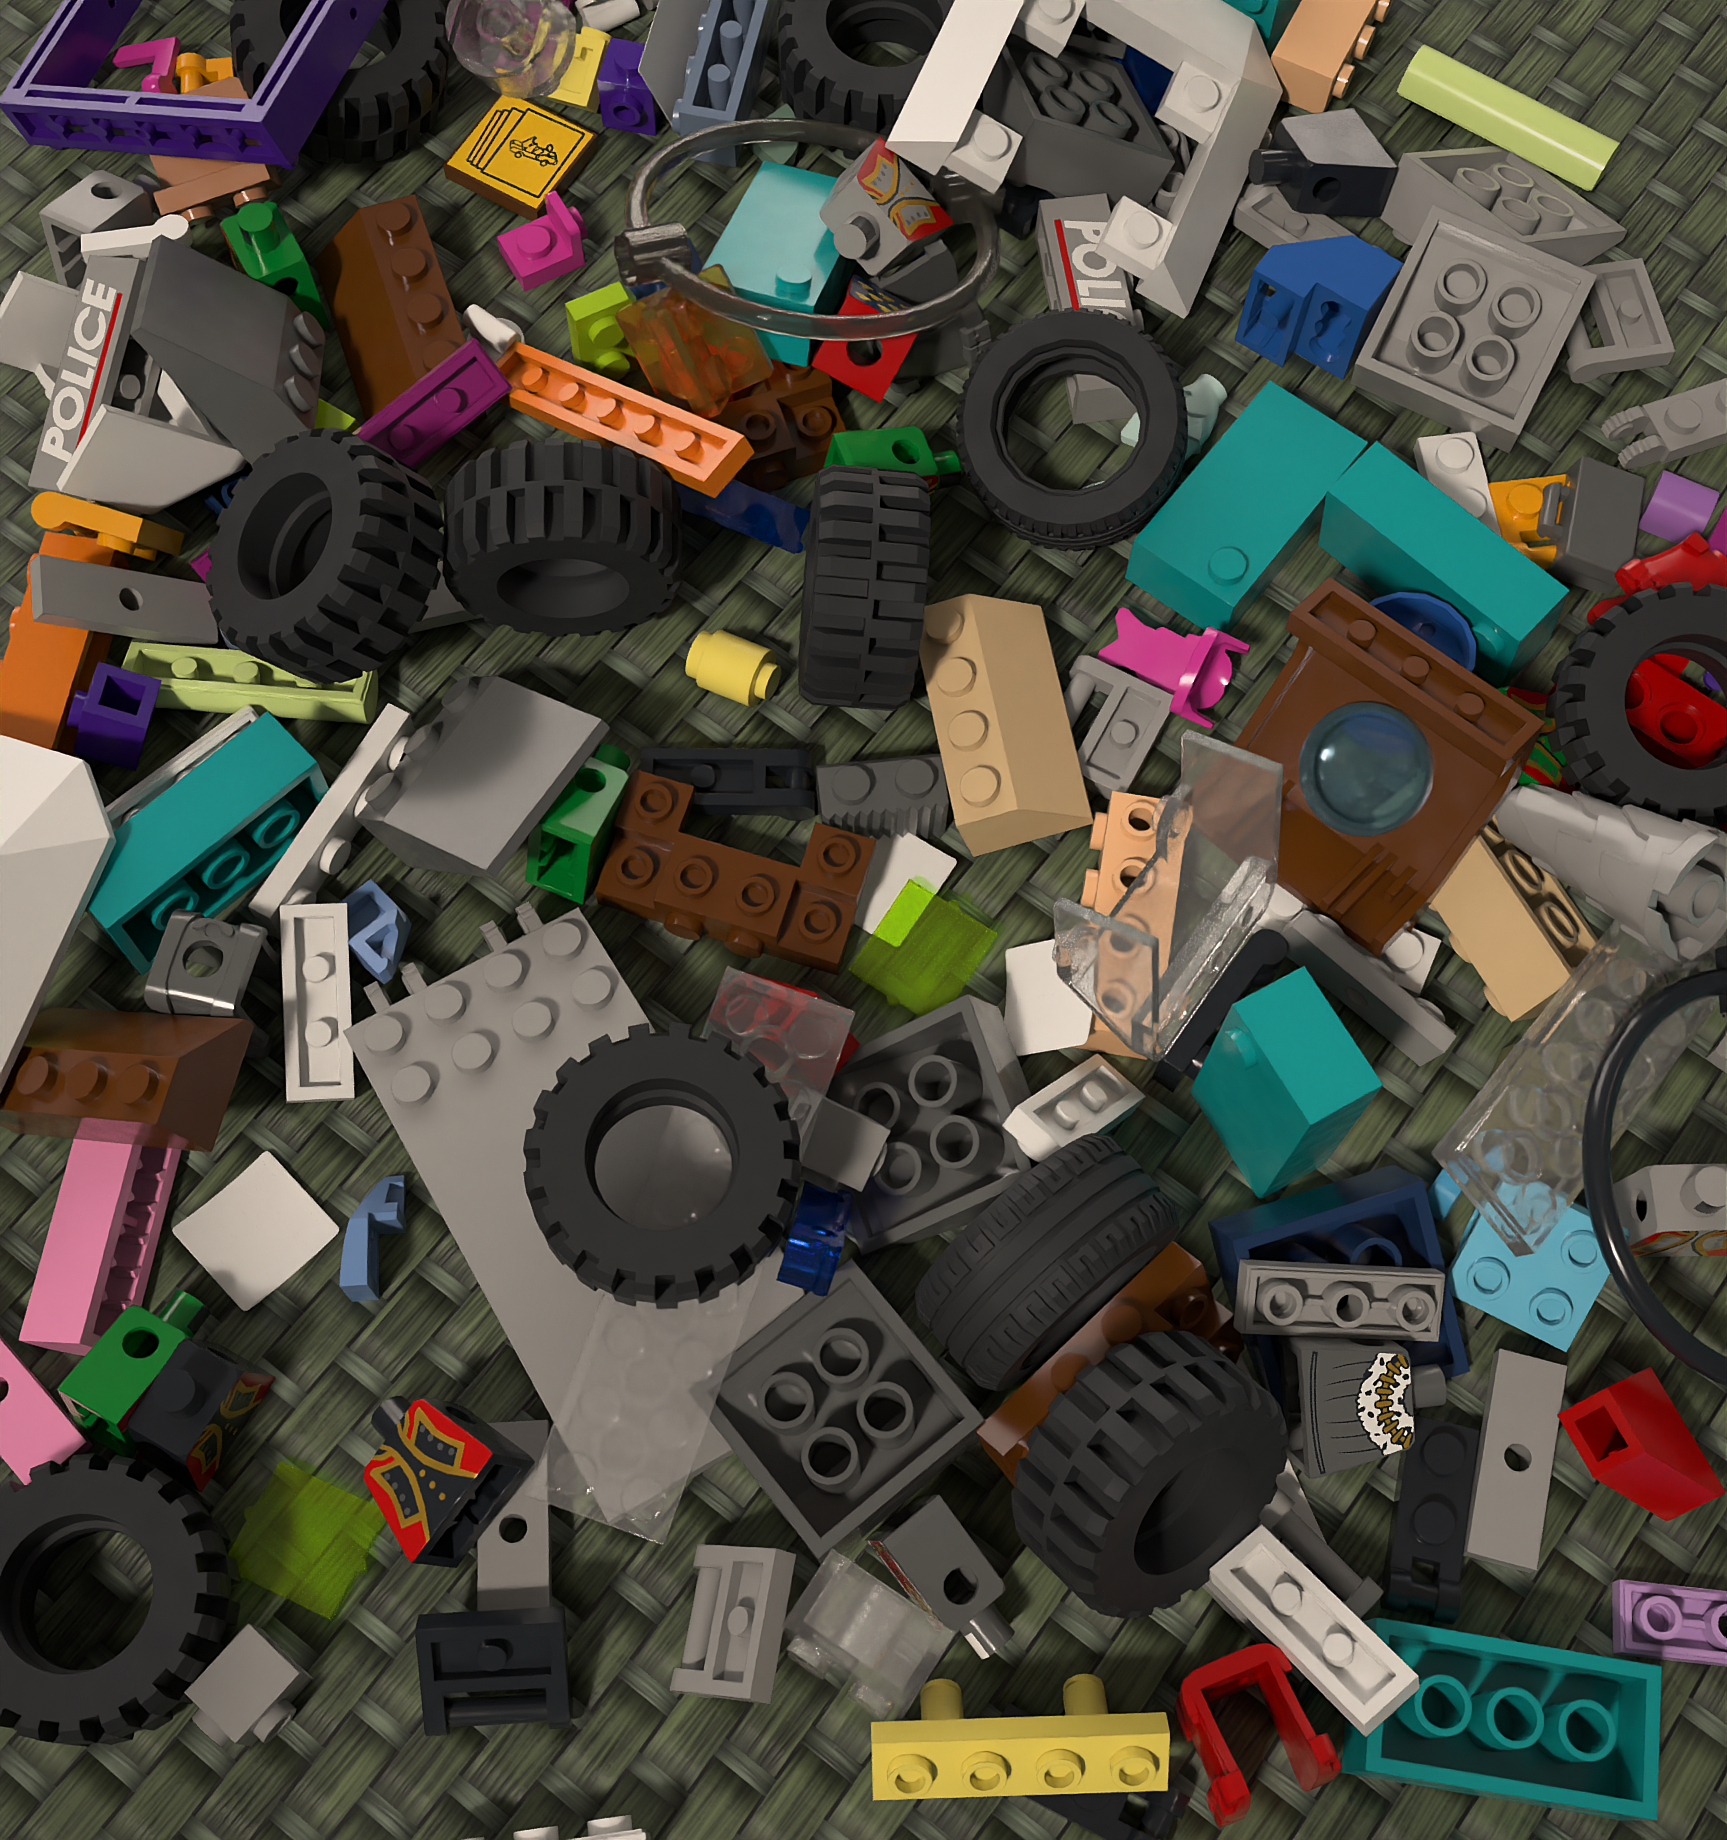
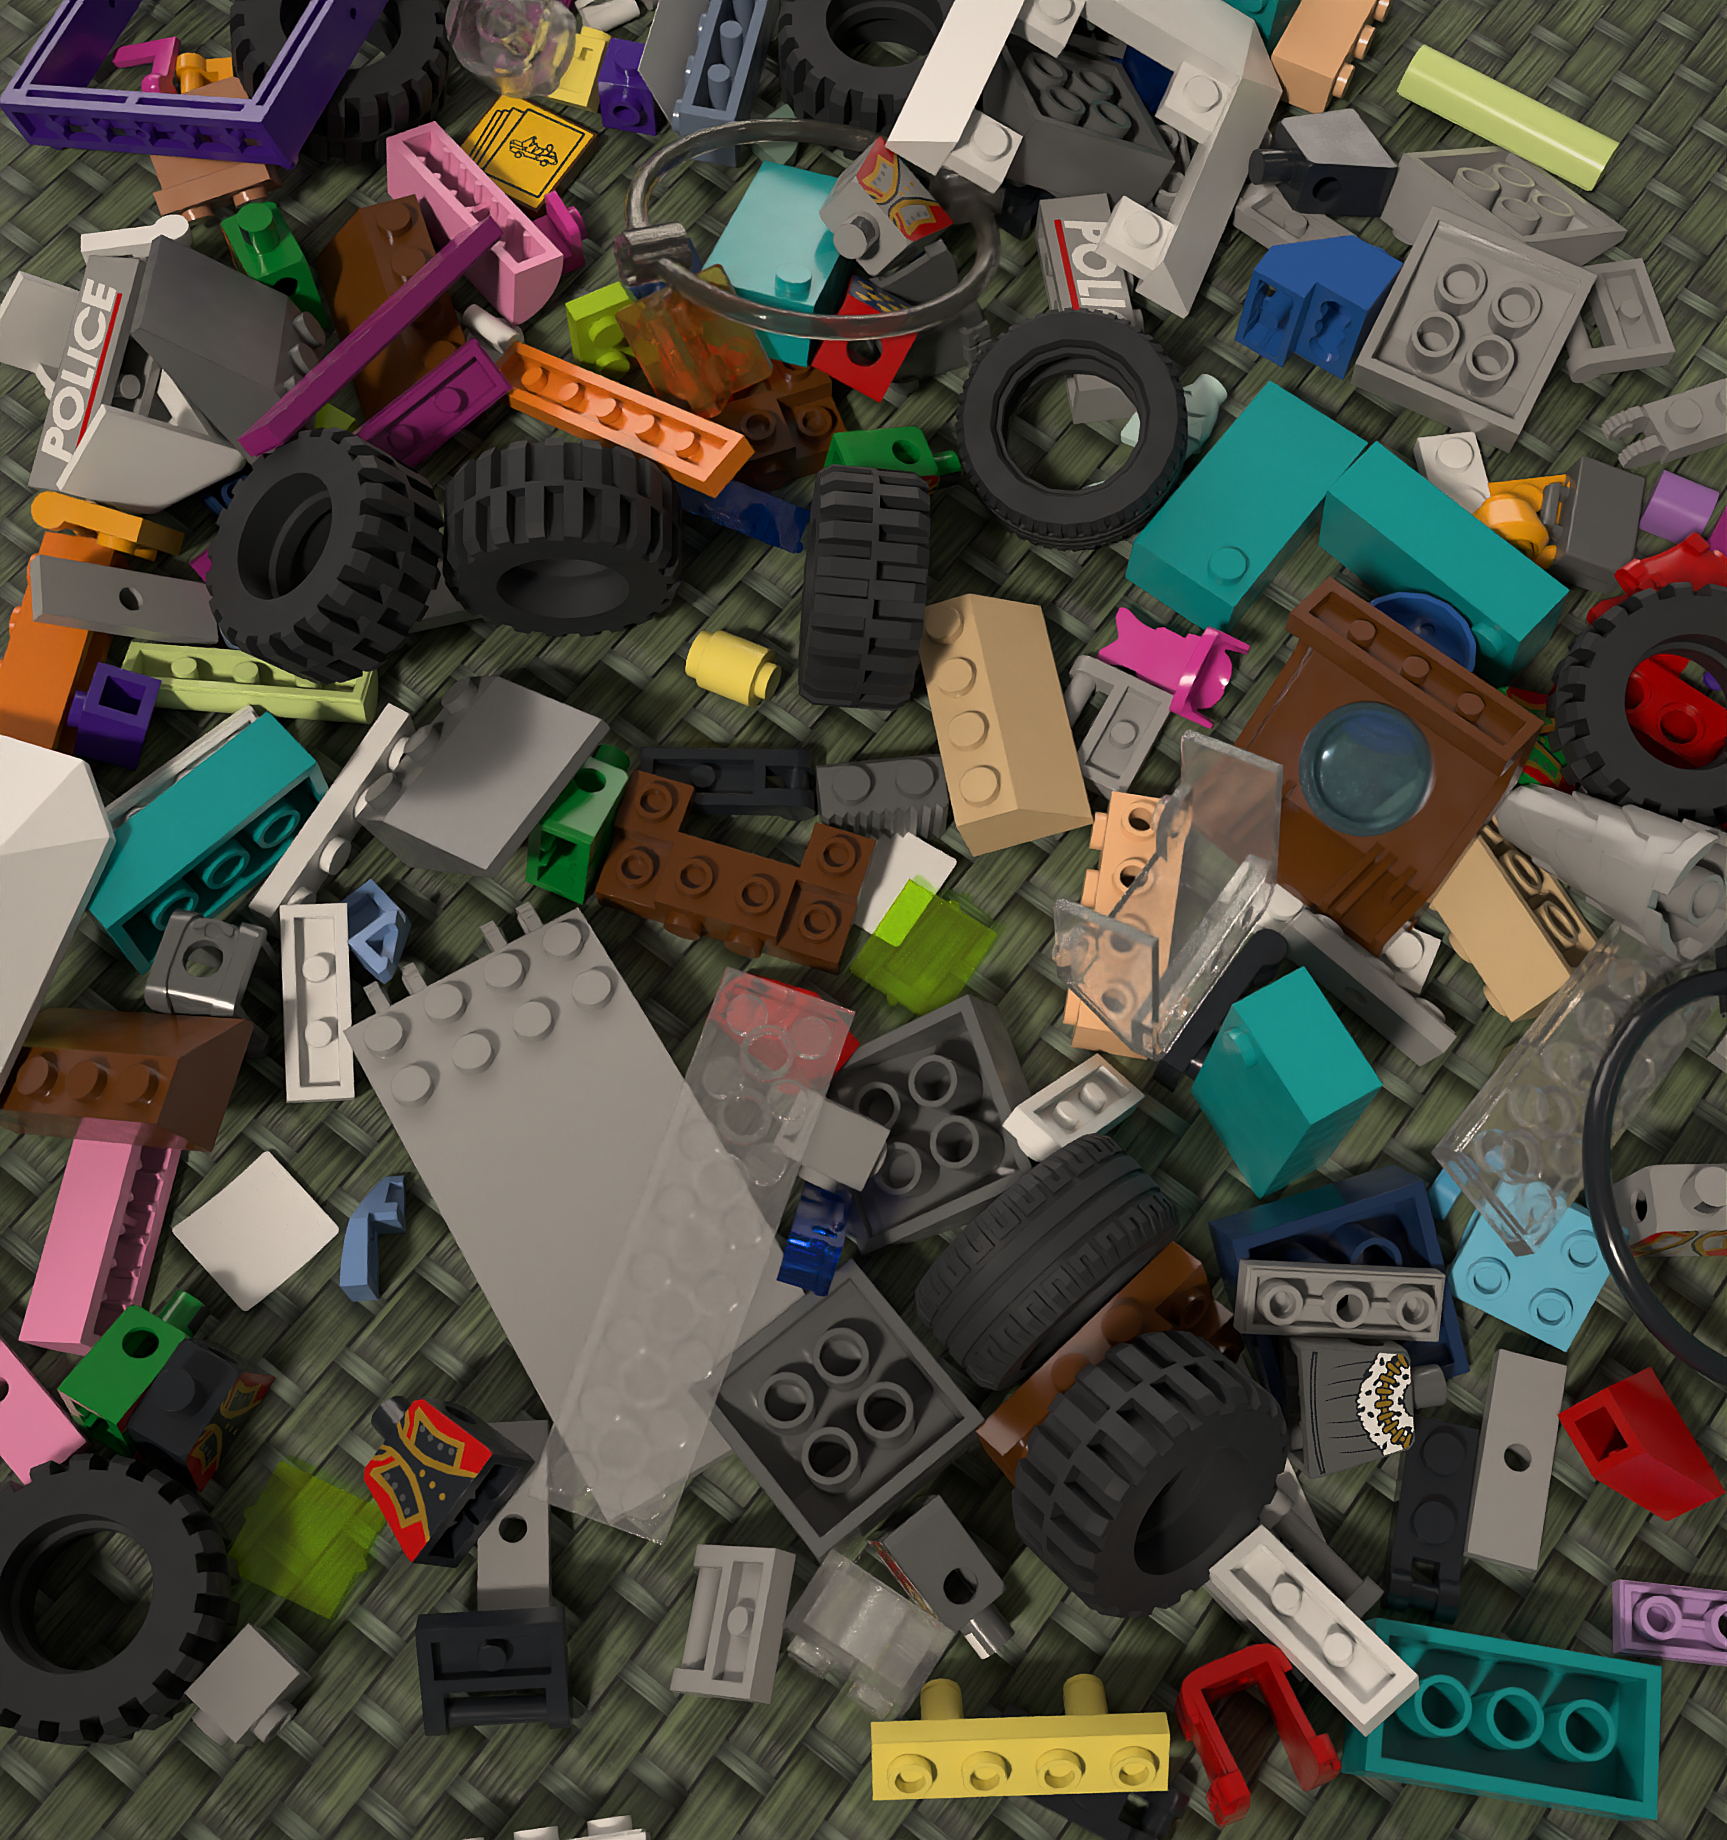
(92, 206): light grey torso -> none
(369, 339): none -> magenta tile
(456, 194): none -> bright pink brick
(642, 1074): black tyre -> none
(1039, 1006): white sticker -> none
(1515, 523): none -> light orange cone

